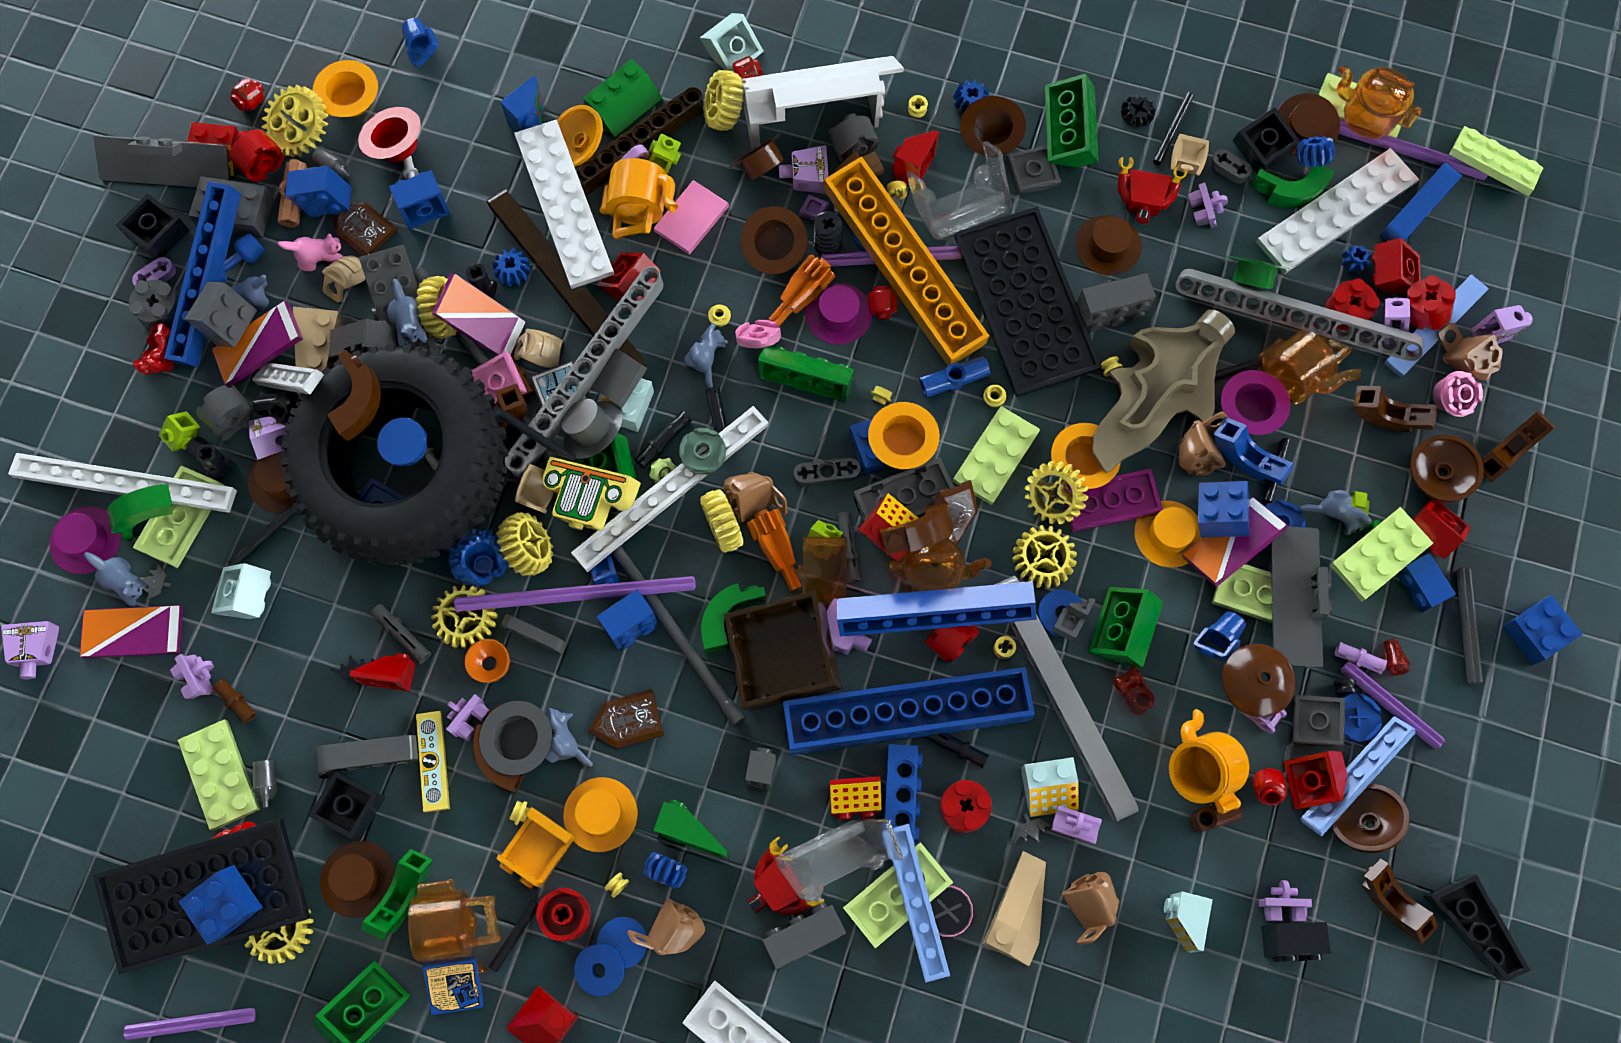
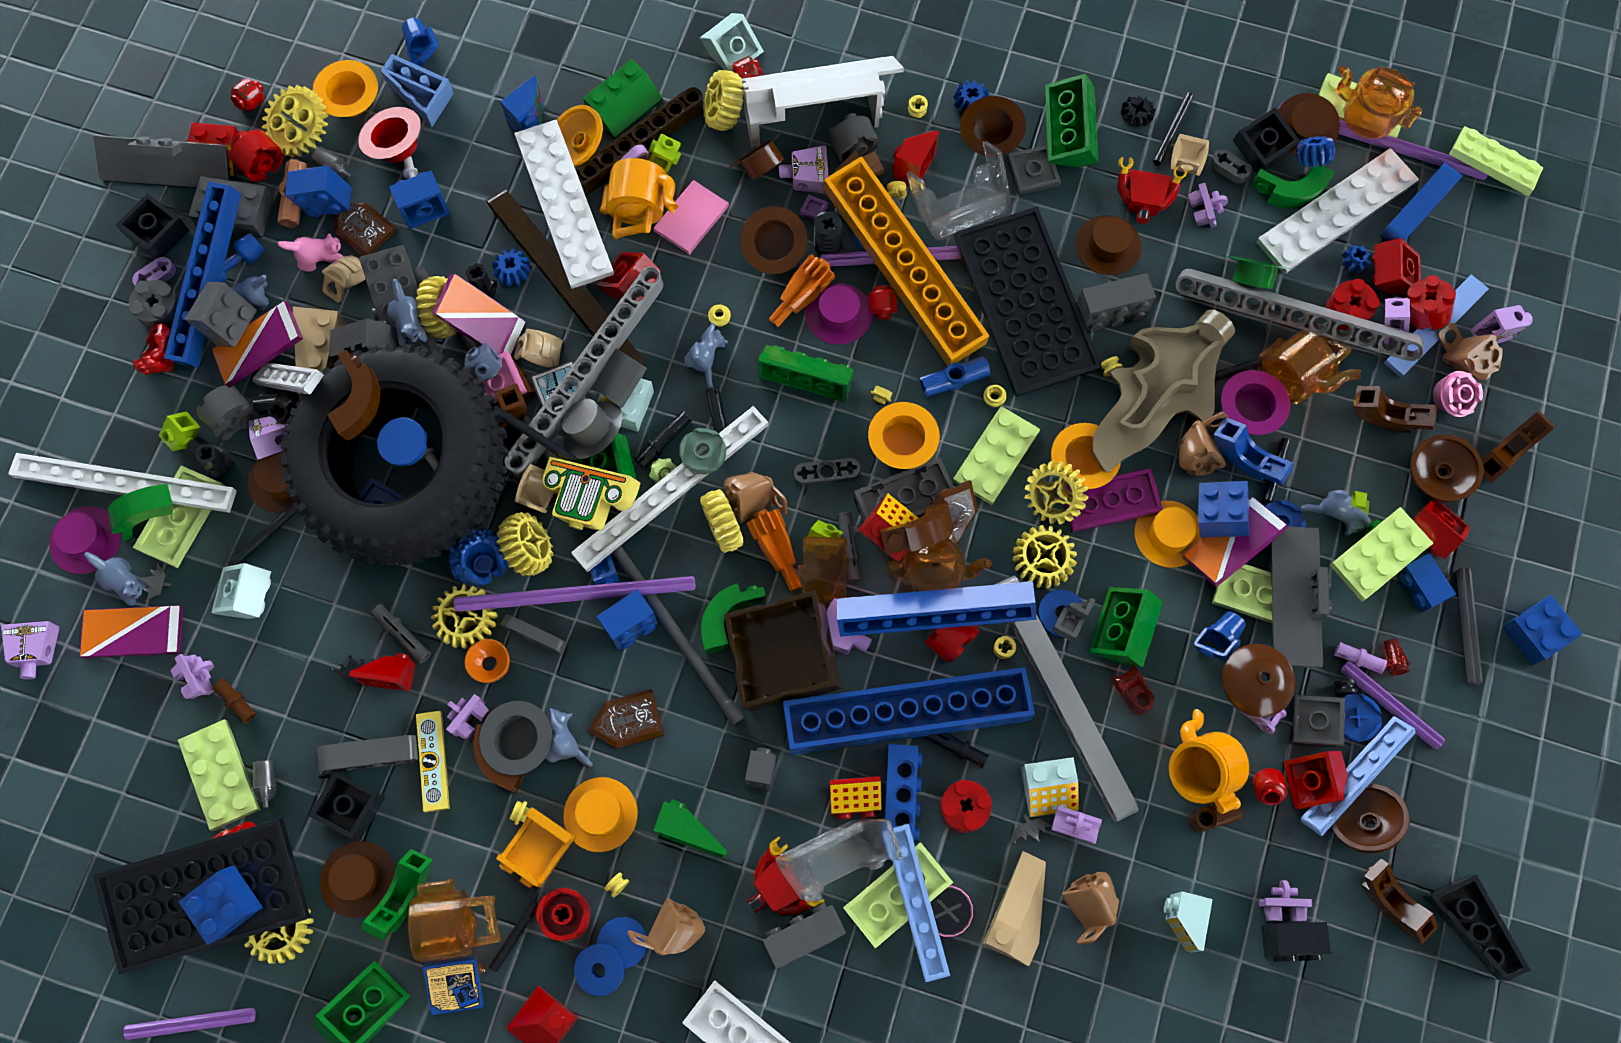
(418, 87): none -> medium blue wedge
(483, 362): none -> sand blue brick
(665, 870): blue gear -> none
(758, 335): bright pink tile -> none
(859, 438): blue brick -> none

